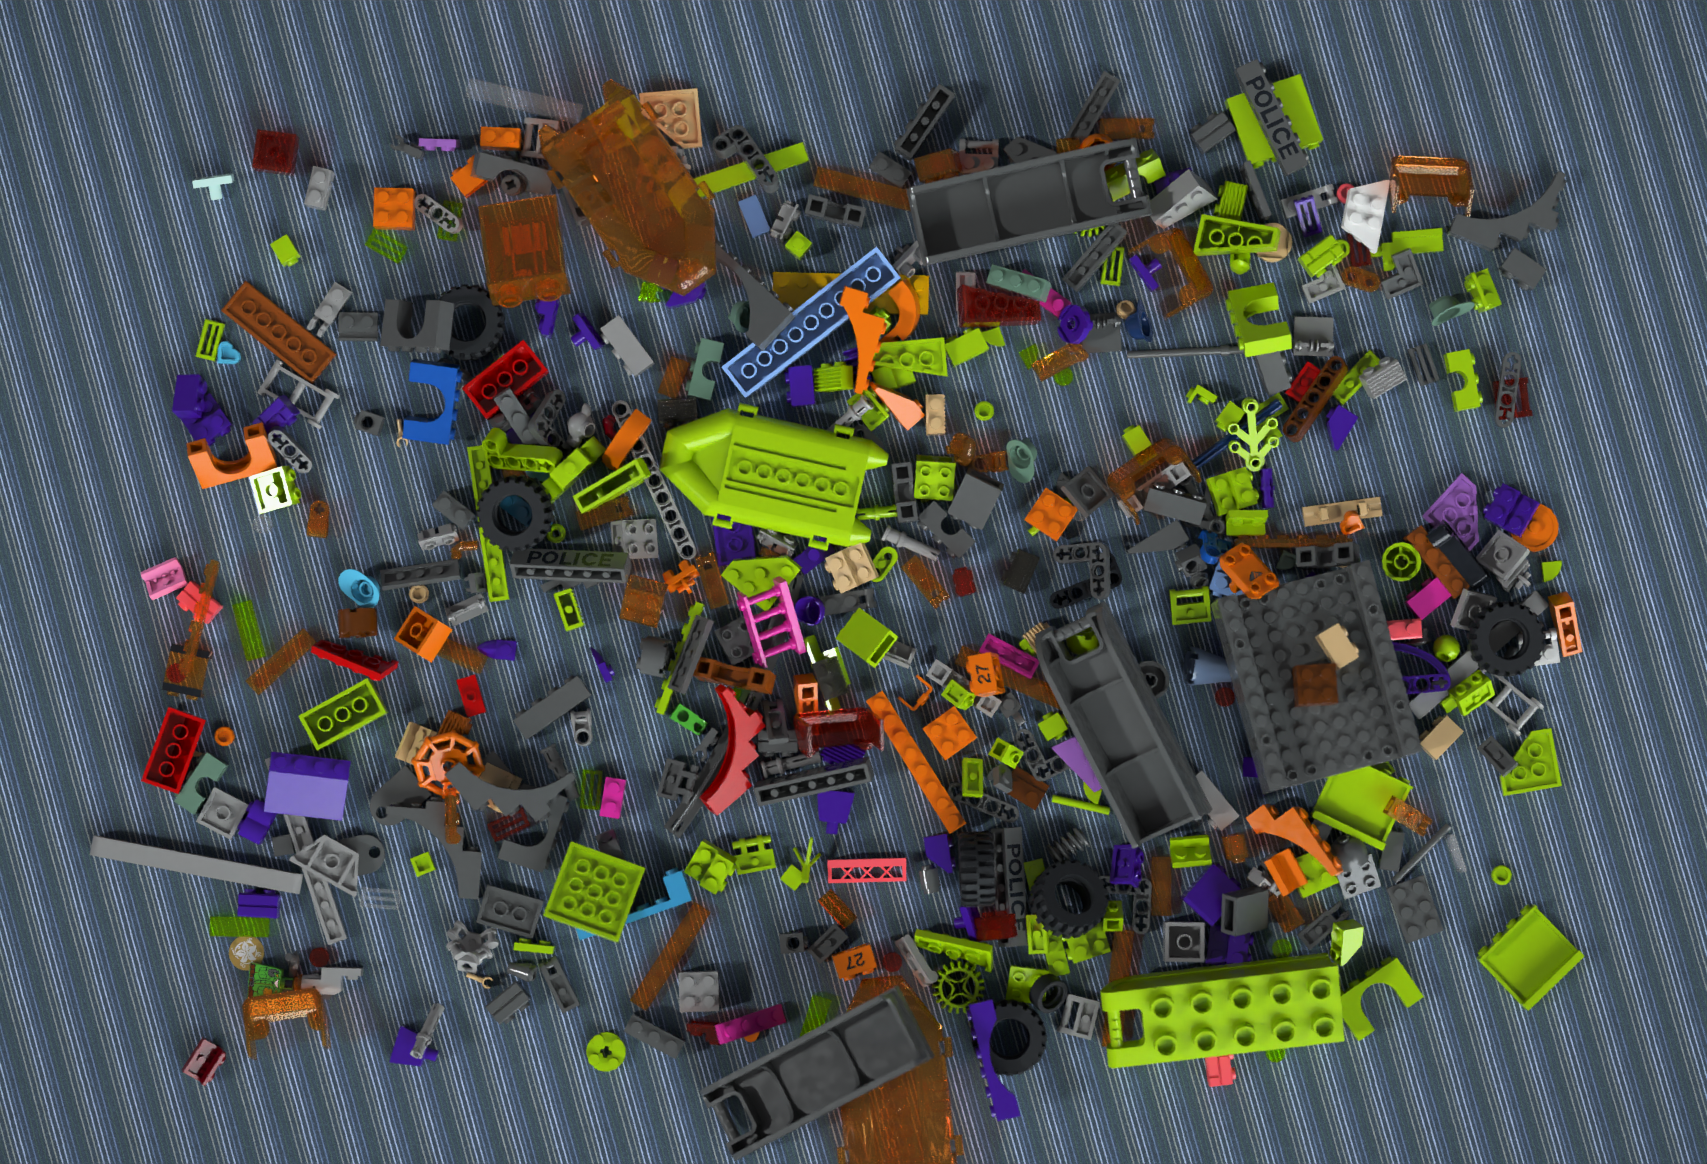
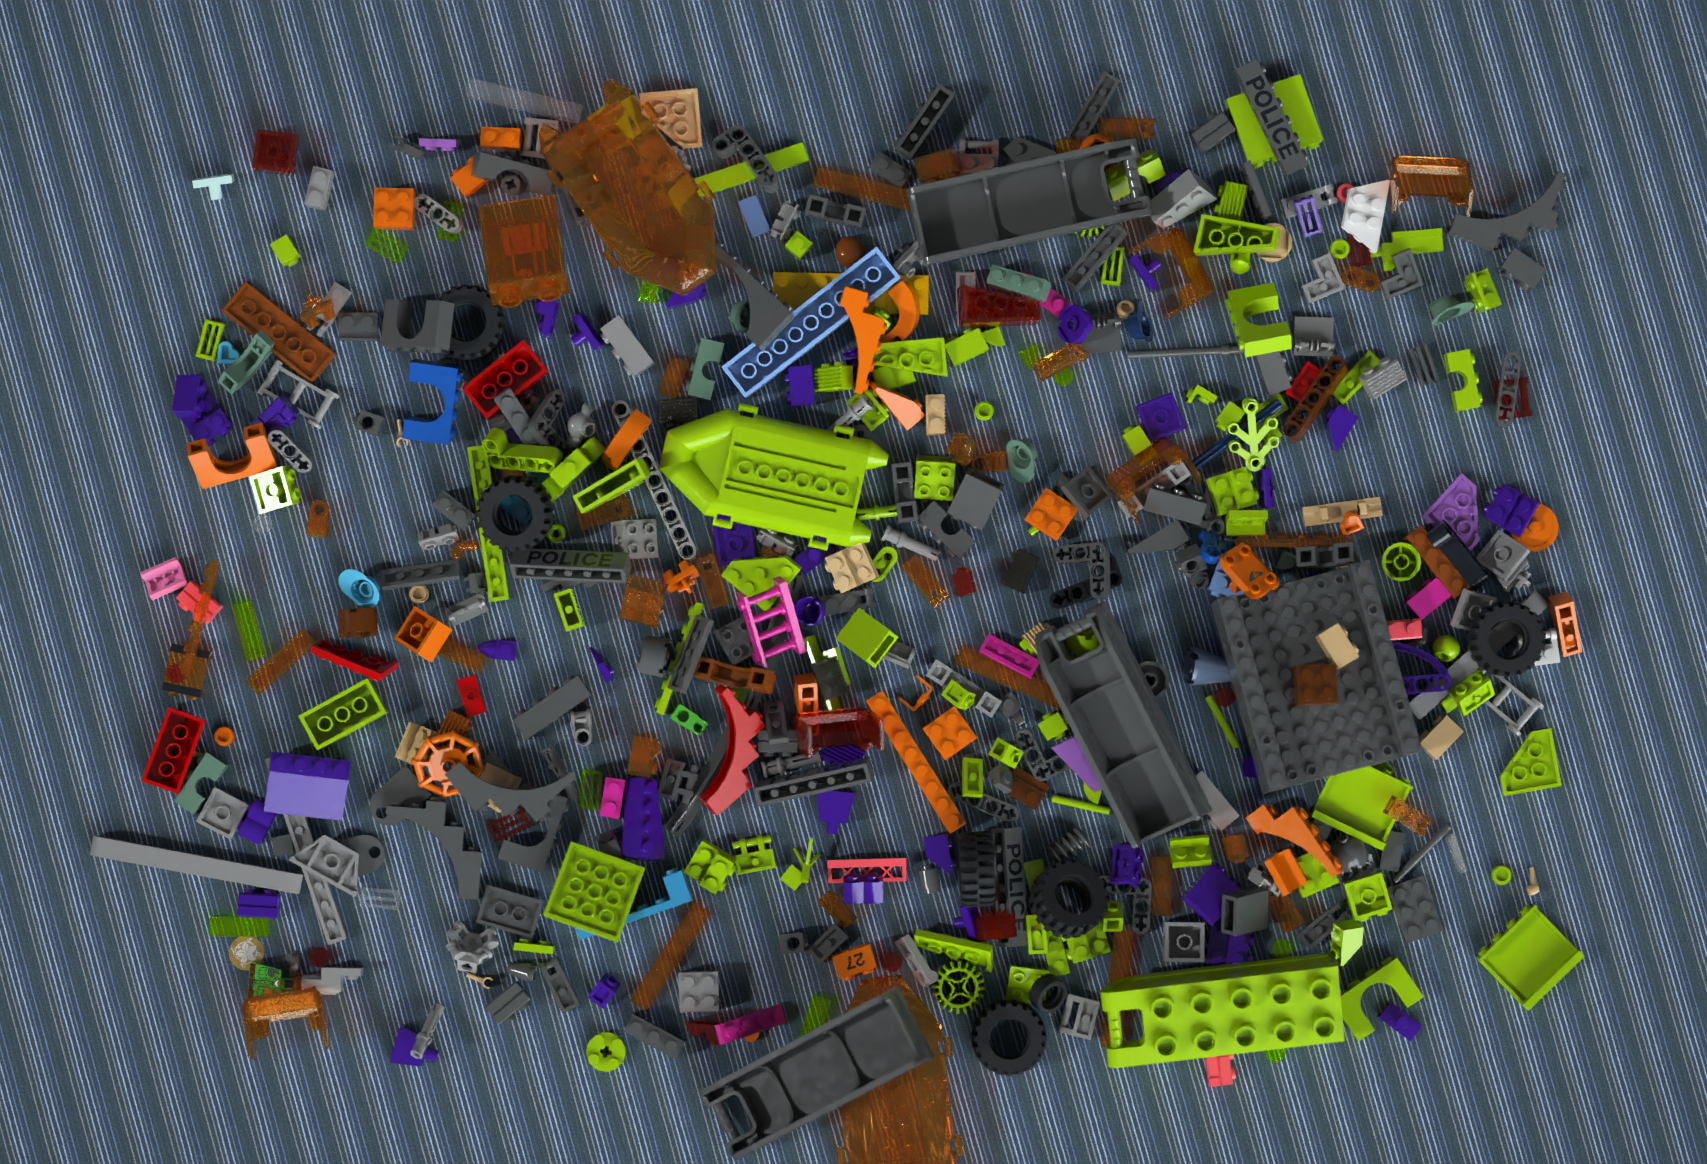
(204, 1061): dark red bracket -> none
(248, 363): none -> sand green arch
(309, 315): none -> clear orange hips
(423, 864): lime tile -> none
(451, 817): clear orange plate -> none
(604, 990): none -> dark purple bracket
(608, 426): dark red arm -> none
(642, 821): none -> dark purple wedge
(643, 756): none -> clear orange brick
(710, 739): dark grey plate -> none
(849, 251): none -> dark orange hair
(863, 889): none -> dark purple brick
(985, 674): orange brick -> none
(1003, 1100): dark purple arch -> none
(1160, 417): none -> dark purple plate
(1190, 612): lime plate -> none
(1222, 721): none -> lime bar
(1321, 256): lime brick -> none
(1367, 896): none -> lime plate
(1400, 1021): none -> dark purple tile
(1497, 756): dark grey plate -> none
(1533, 888): none -> tan hand
(1550, 570): lime tile -> none

